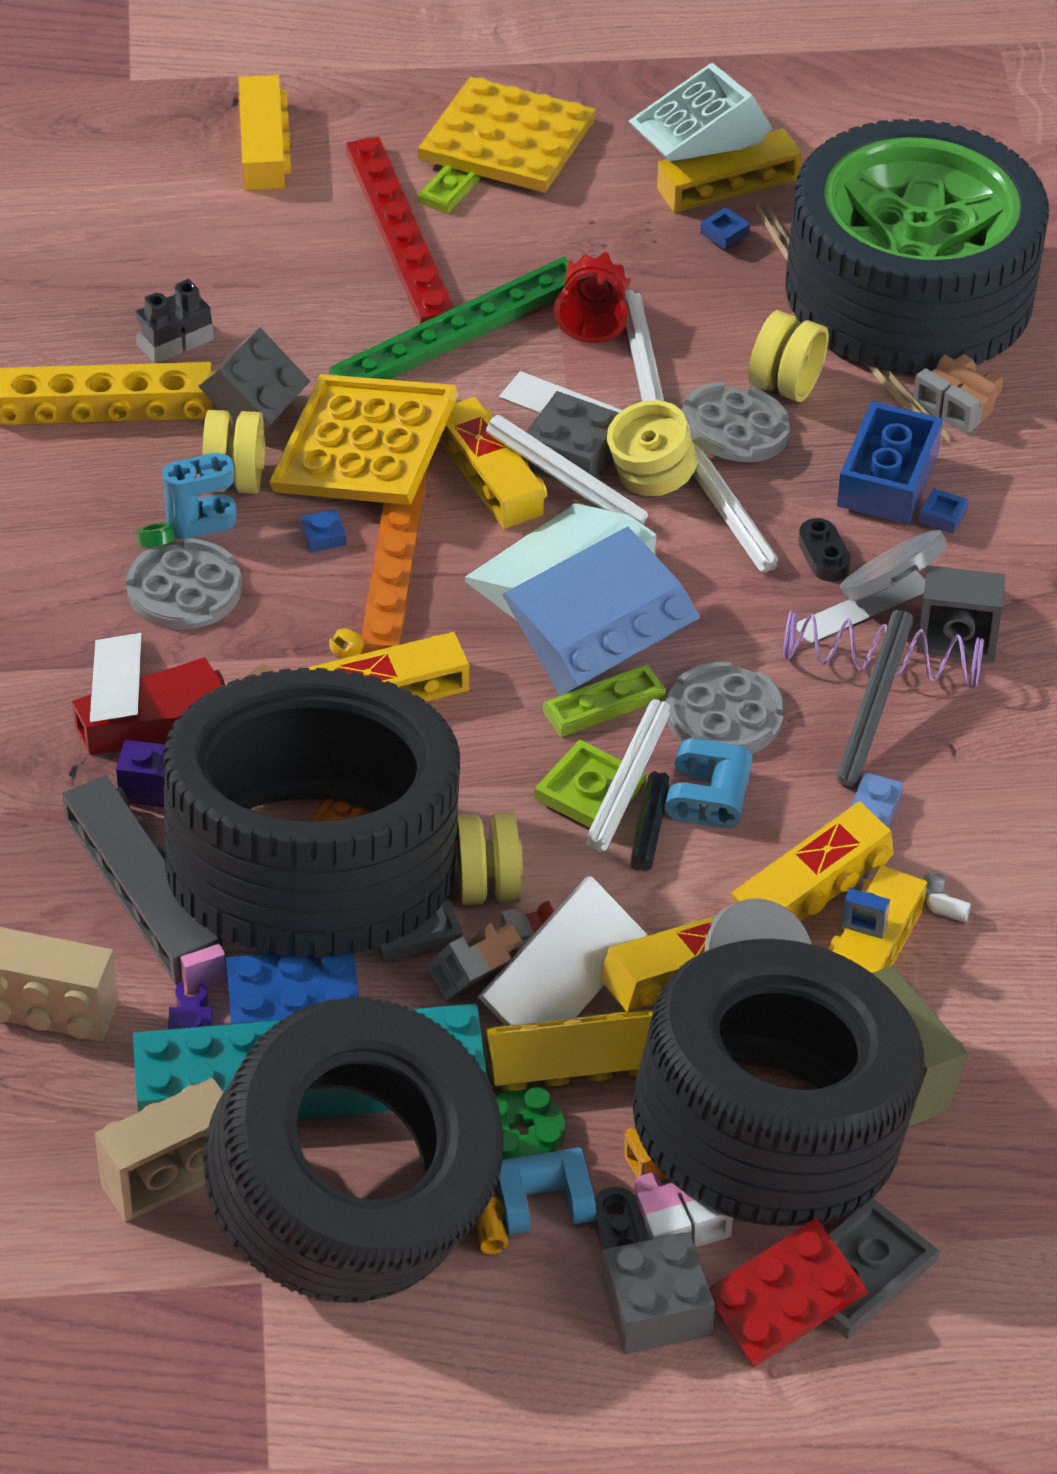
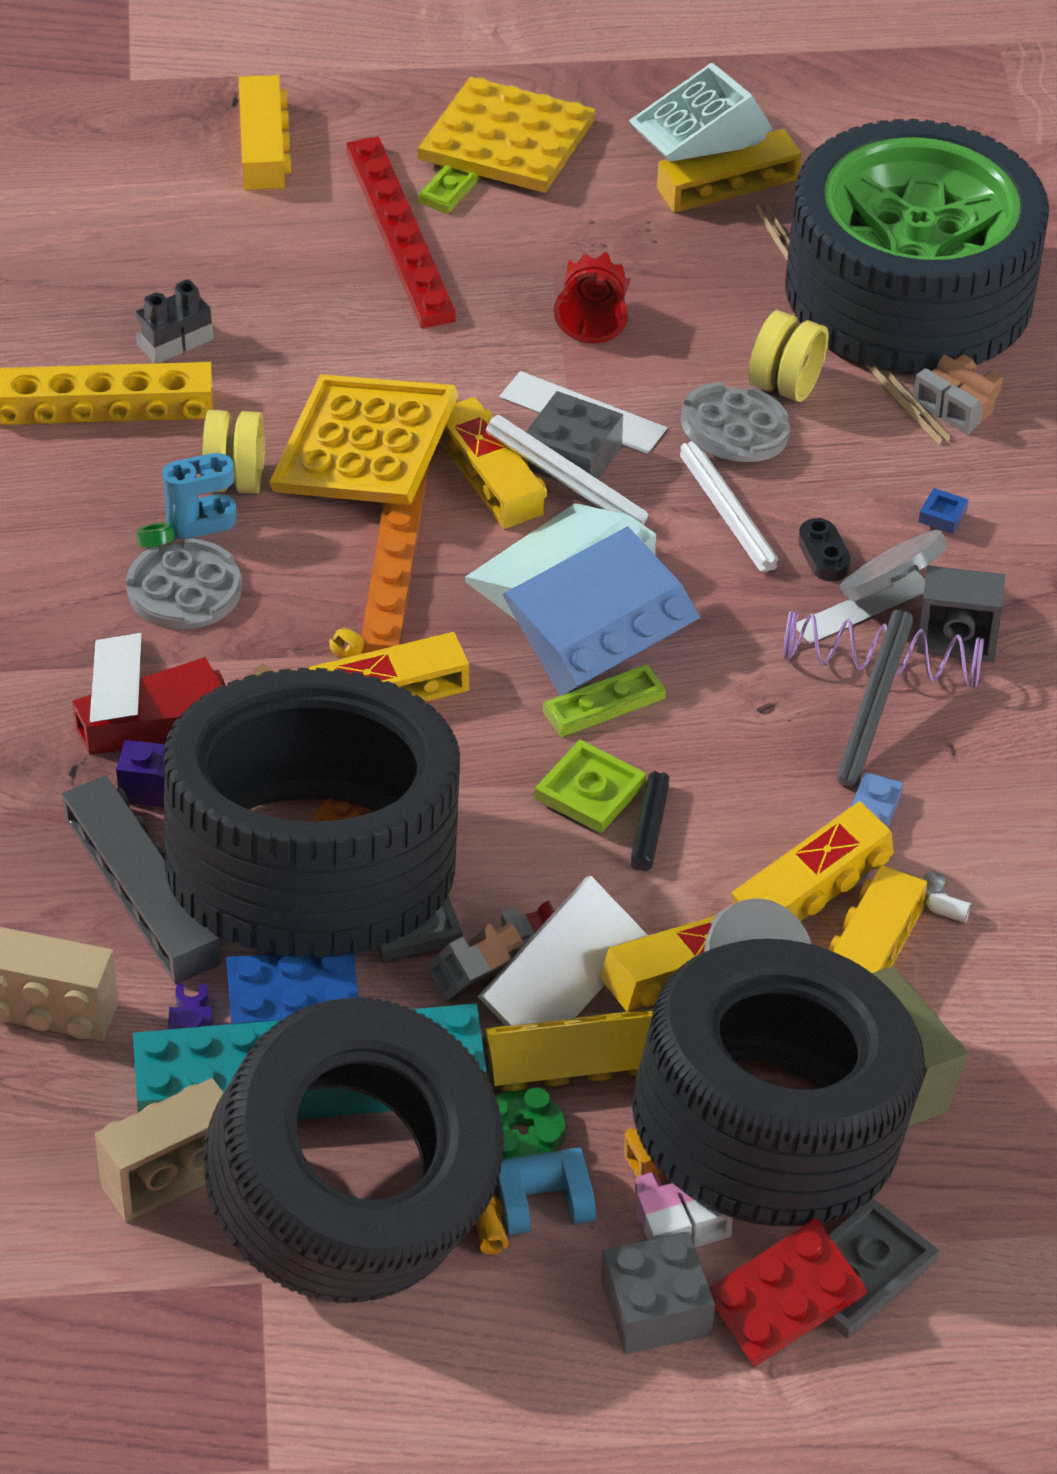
(203, 966): bright pink tile -> none
(255, 379): dark grey brick -> none
(323, 530): blue plate -> none
(457, 325): green plate -> none
(489, 858): light yellow wheel -> none
(619, 1229): black plate -> none
(628, 775): white axle -> none
(642, 349): white axle -> none
(652, 448): light yellow wheel -> none
(725, 228): blue plate -> none
(726, 706): light grey tile -> none
(728, 786): dark azure connector -> none
(865, 912): plate -> none
(889, 462): blue brick -> none

